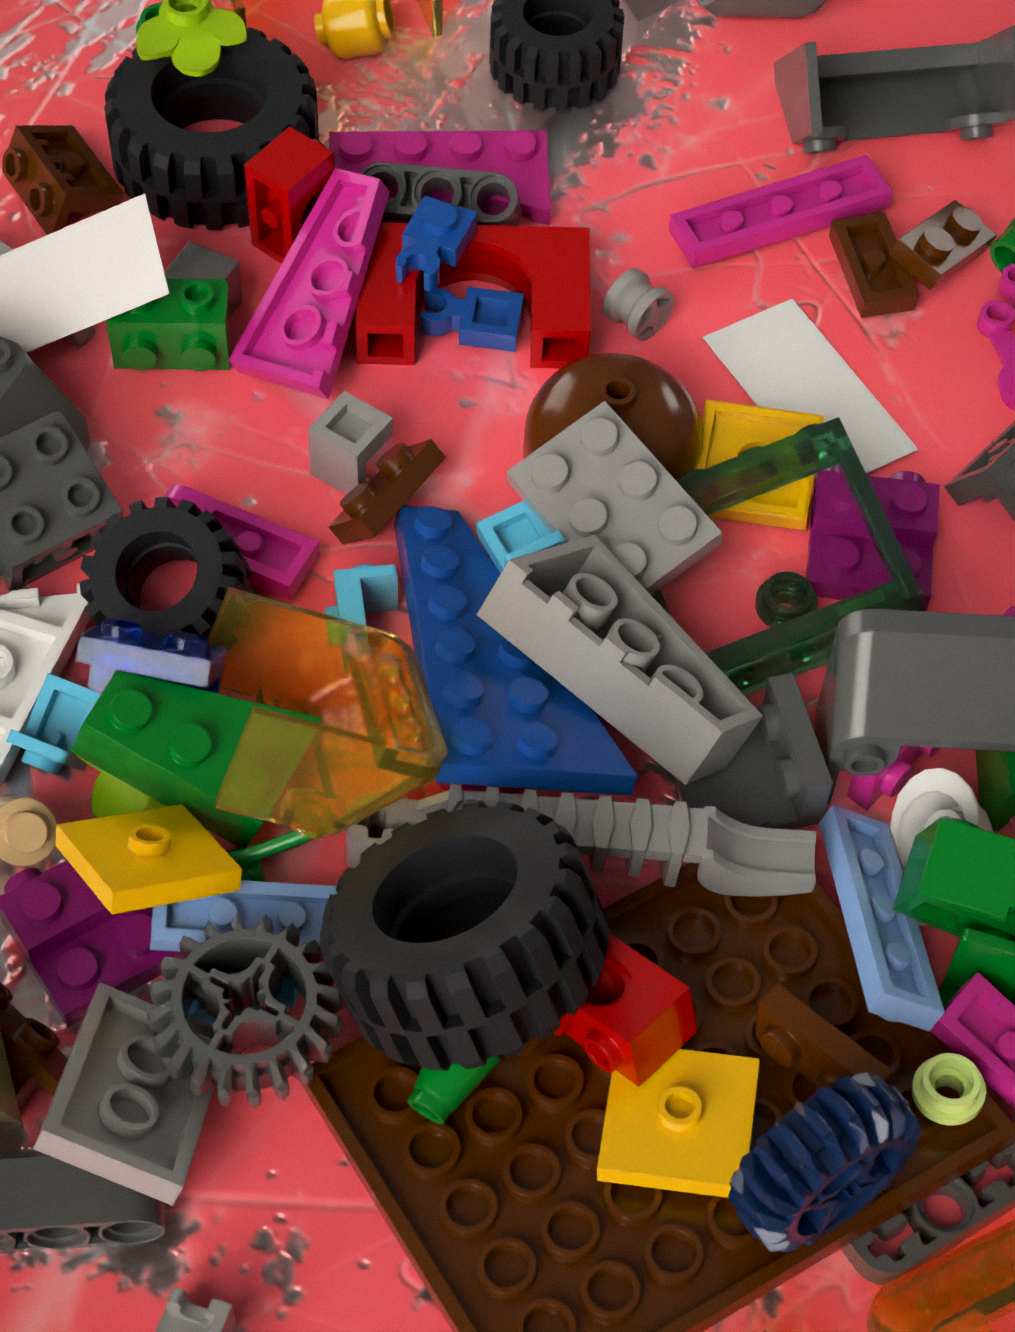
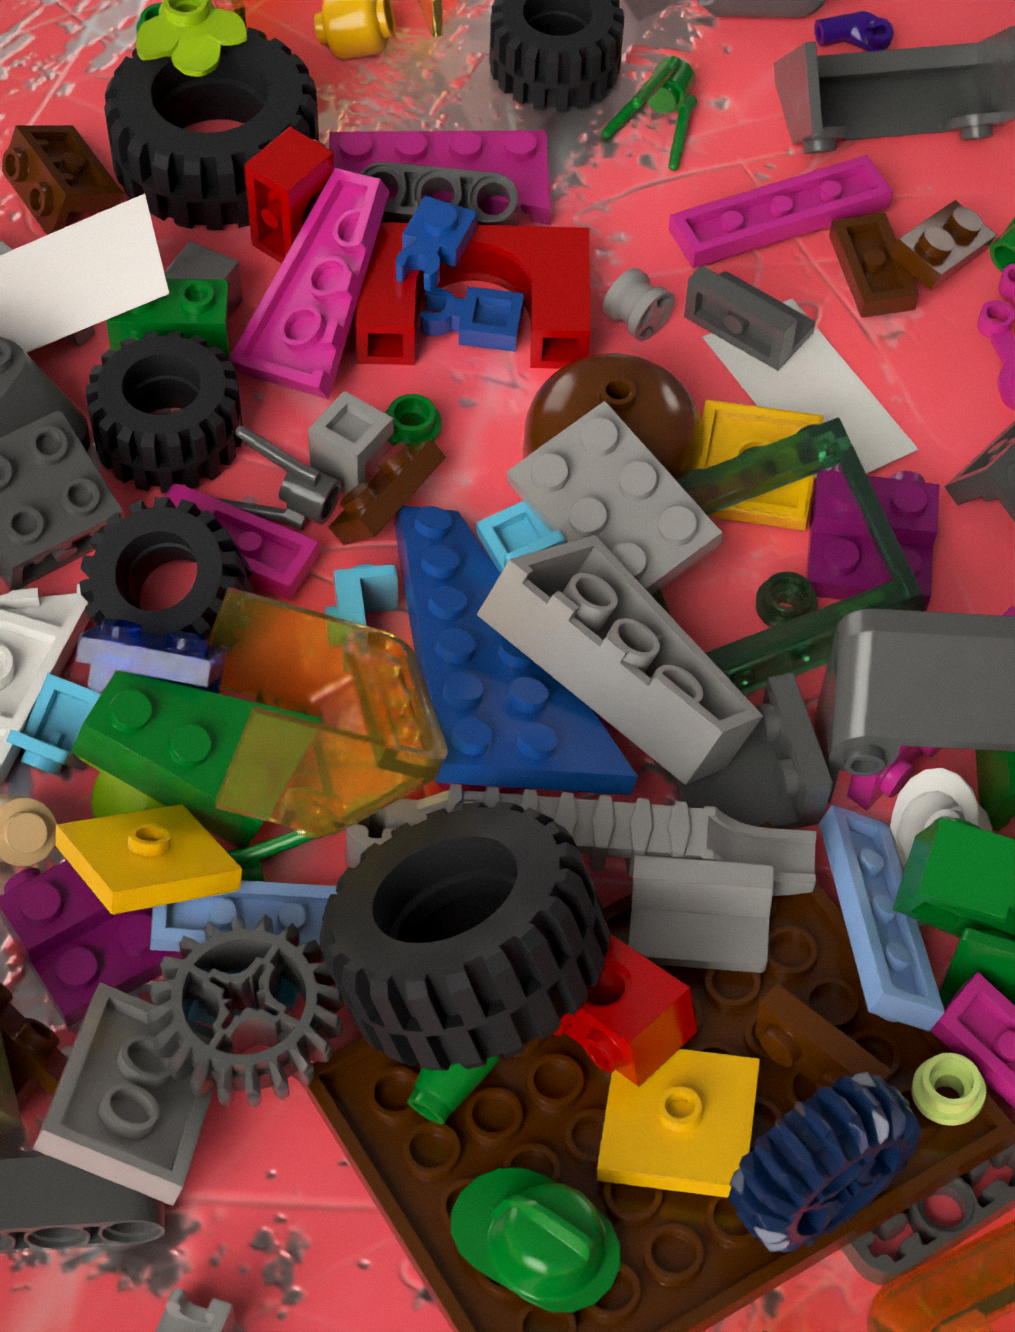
(157, 376): none -> black tyre
(306, 490): none -> dark grey plant
(414, 420): none -> green plate
(536, 1238): none -> green piece
(664, 92): none -> green plant
(701, 913): none -> light grey panel
(746, 316): none -> dark grey panel
(856, 28): none -> dark purple arm

